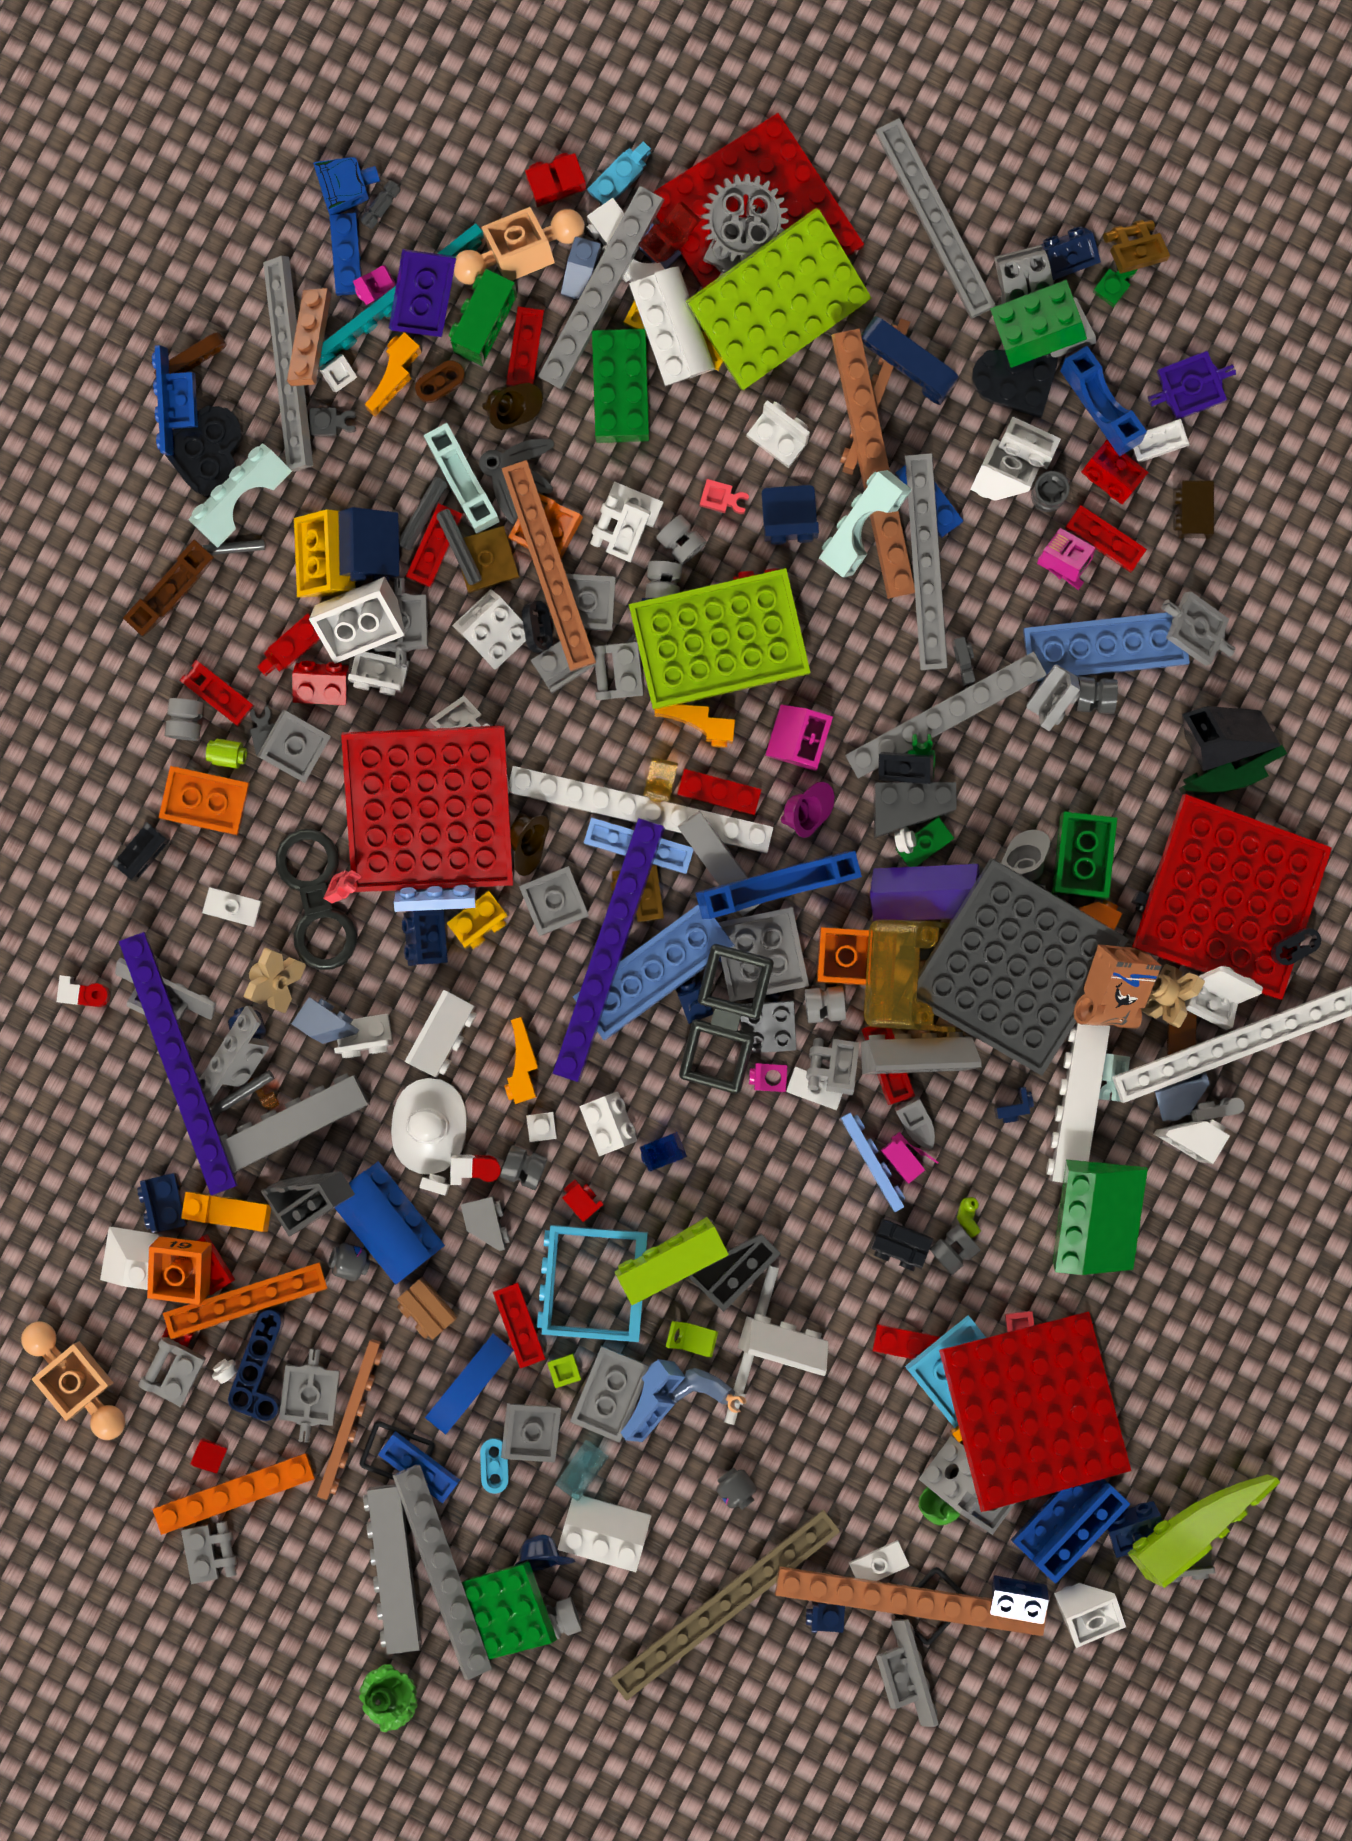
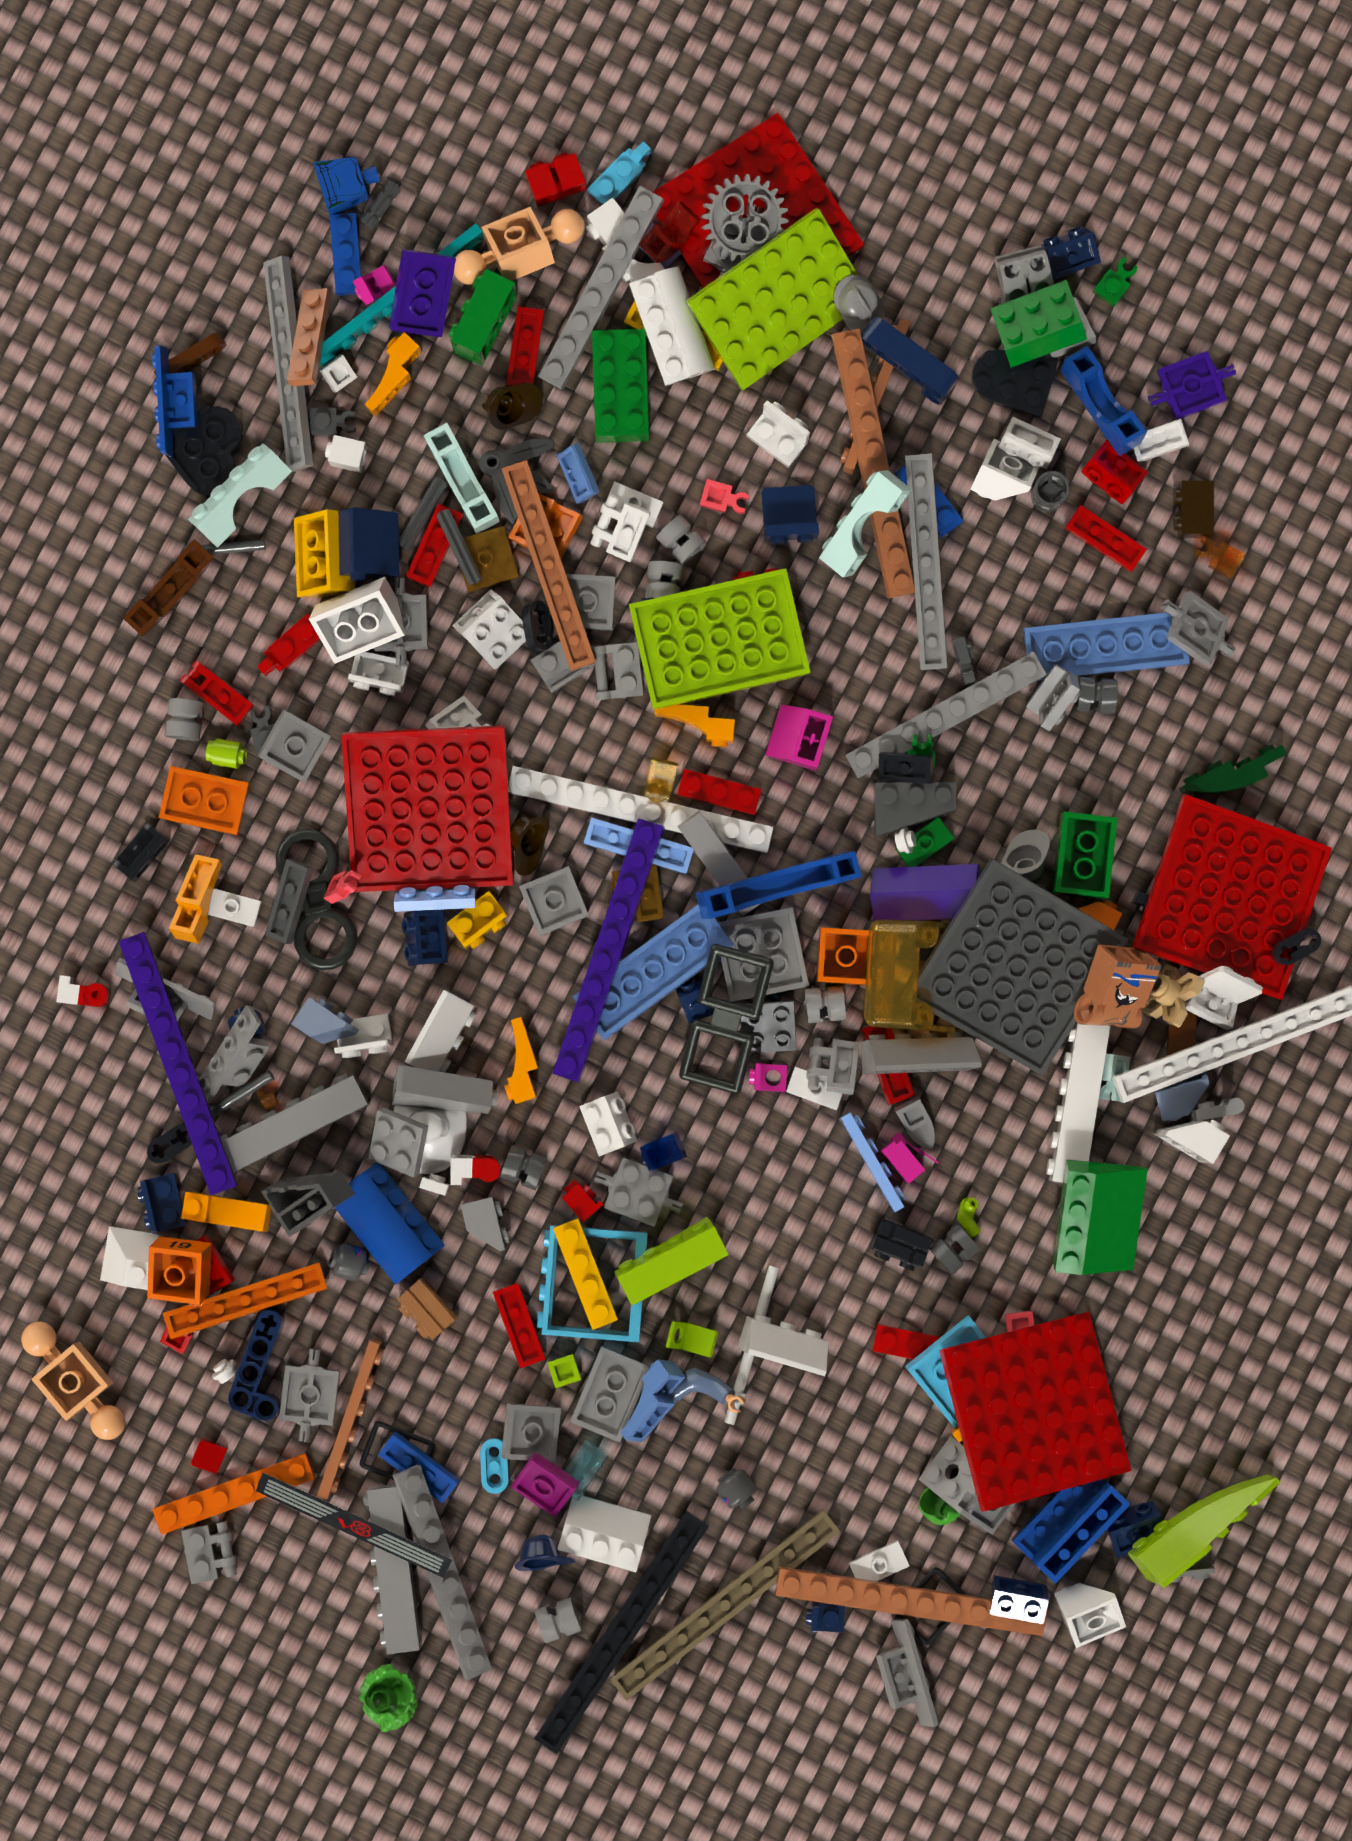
(165, 1139): none -> black beam
(180, 1375): light grey plate -> none
(194, 899): none -> light orange slope
(271, 980): tan plant -> none
(289, 901): none -> dark grey plate
(320, 683): bracket -> none
(346, 453): none -> white brick
(353, 1525): none -> black sticker
(398, 1142): none -> light grey plate
(438, 380): reddish brown plate -> none
(442, 1090): none -> light grey slope
(469, 1383): blue slope -> none
(509, 1610): green plate -> none
(541, 1127): white plate -> none
(545, 1484): none -> magenta plate
(578, 473): none -> medium blue plate
(580, 266): sand blue slope -> none
(585, 1273): none -> yellow plate
(621, 1632): none -> black plate
(638, 1192): none -> light grey plate
(736, 1272): dark grey wedge -> none
(809, 810): magenta piece -> none
(857, 302): none -> light grey piece
(935, 218): light grey plate -> none
(1012, 1112): dark blue bracket -> none
(1067, 557): dark pink piece -> none
(1138, 252): pearl gold plate -> none
(1223, 559): none -> clear orange plate
(1226, 734): black slope -> none

